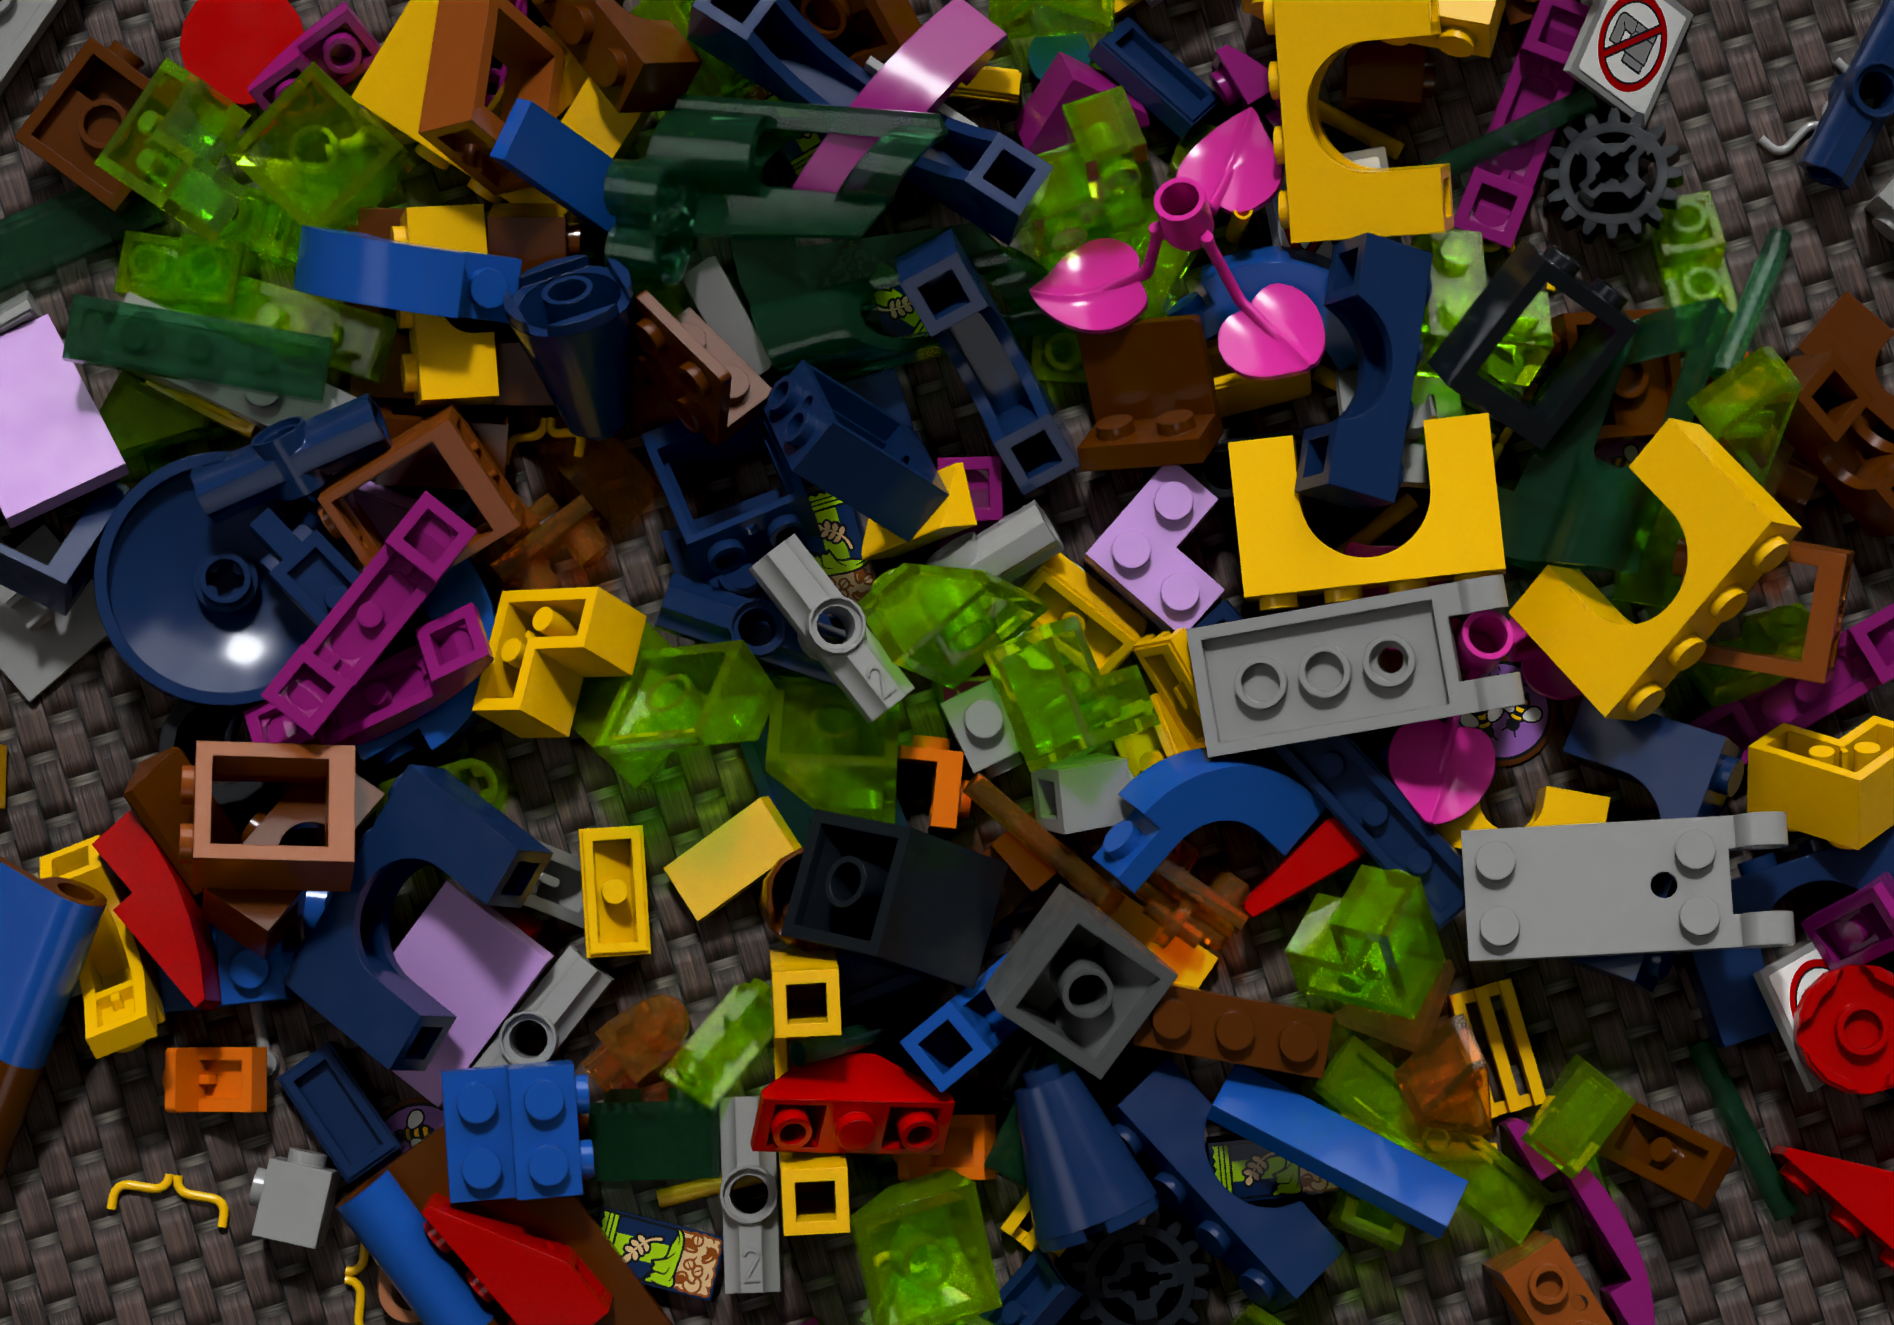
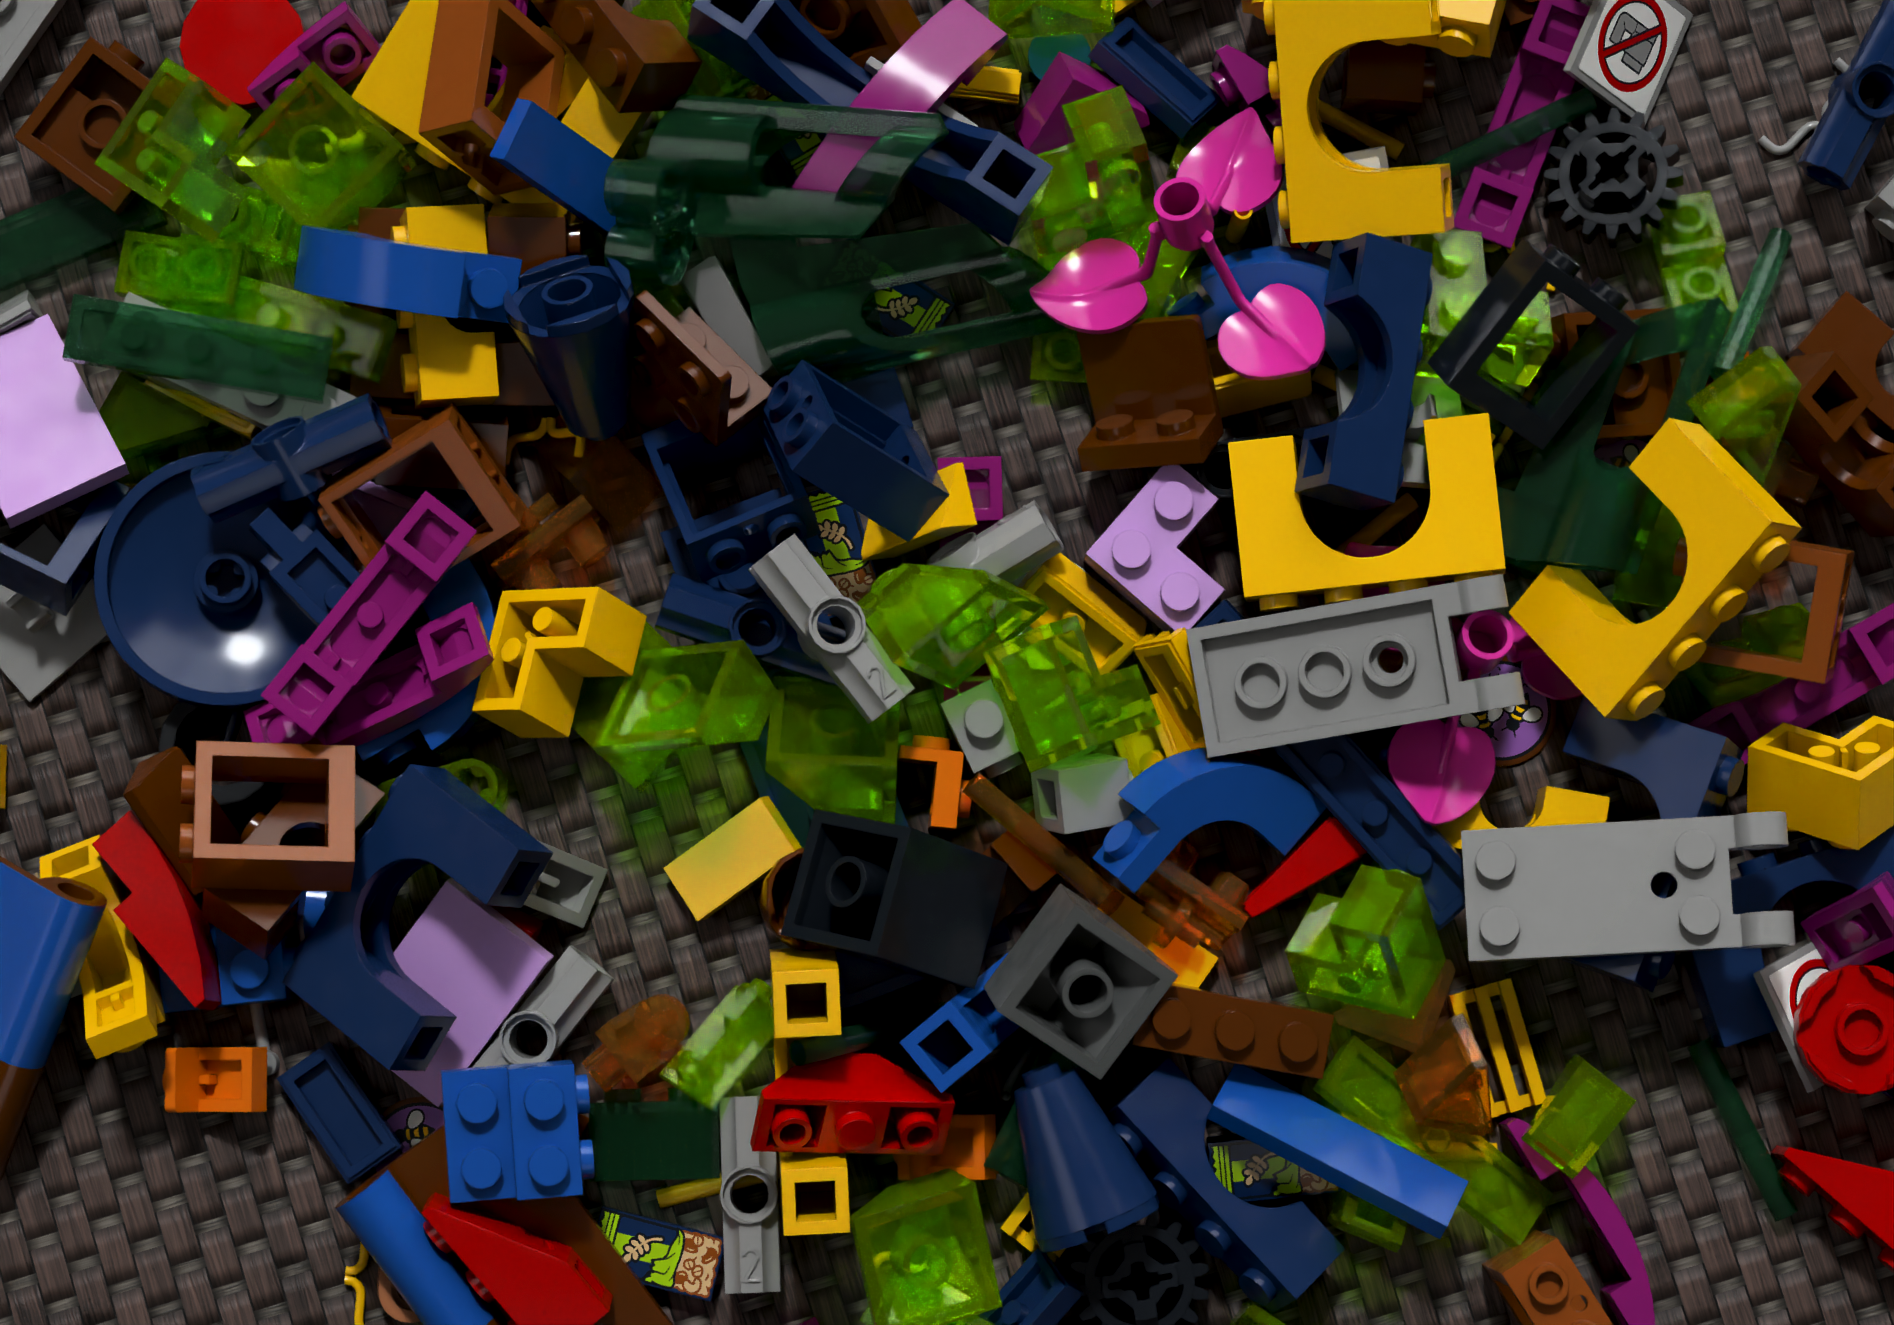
(163, 1186): yellow piece -> none
(295, 1198): light grey brick -> none
(614, 891): yellow slope -> none
(988, 359): dark blue arch -> none
(1668, 1155): reddish brown slope -> none

